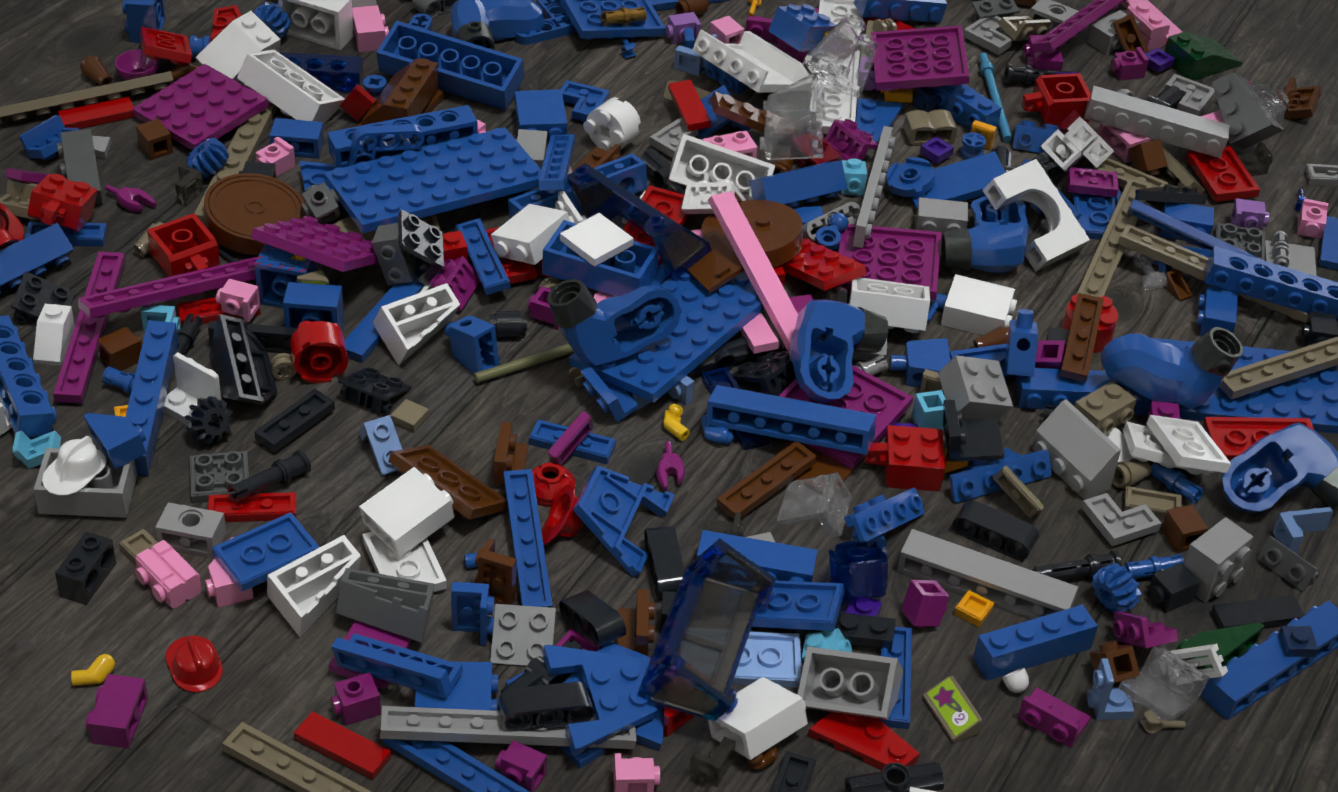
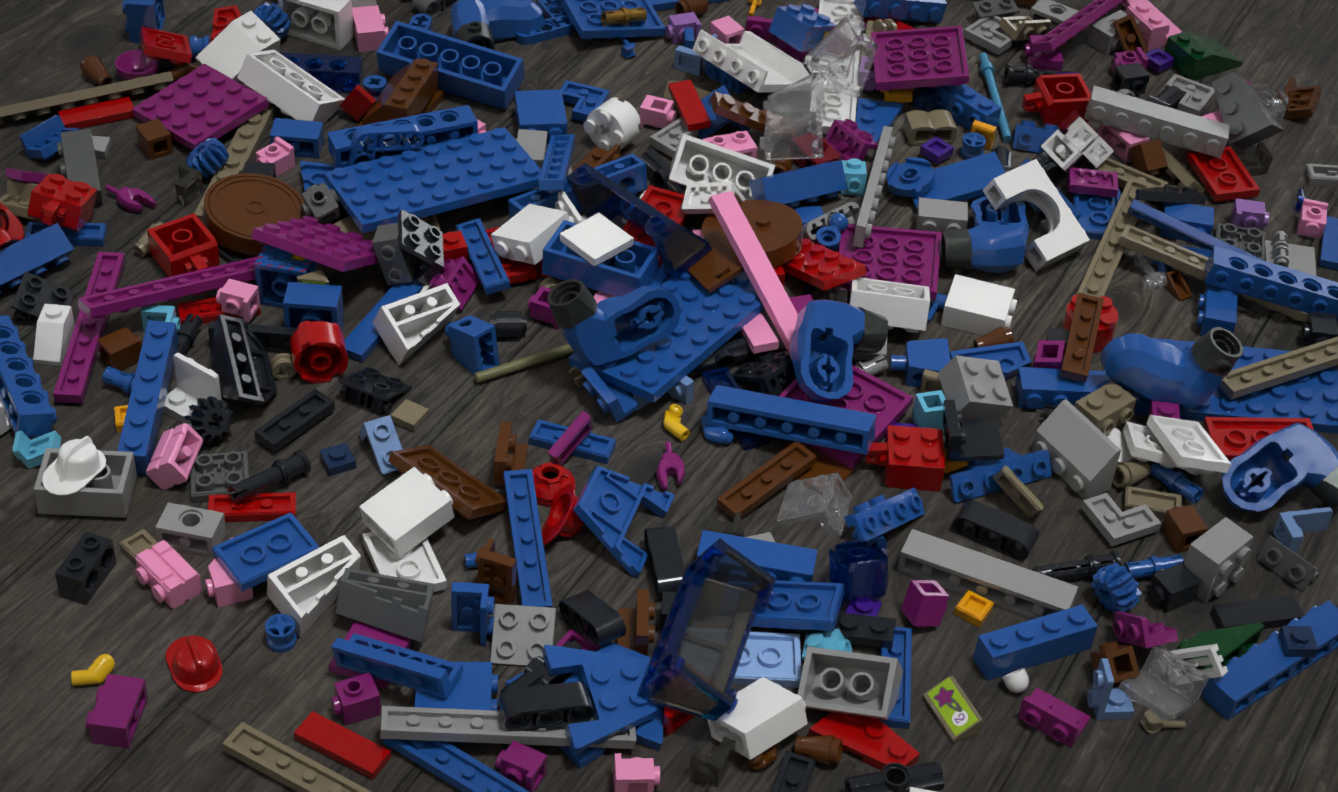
(116, 437): blue slope -> none
(174, 456): none -> bright pink brick
(280, 633): none -> blue wheel
(337, 459): none -> dark blue plate
(656, 112): none -> bright pink brick
(824, 749): none -> reddish brown cone
(1021, 344): blue torso -> none
(1130, 77): none -> black brick

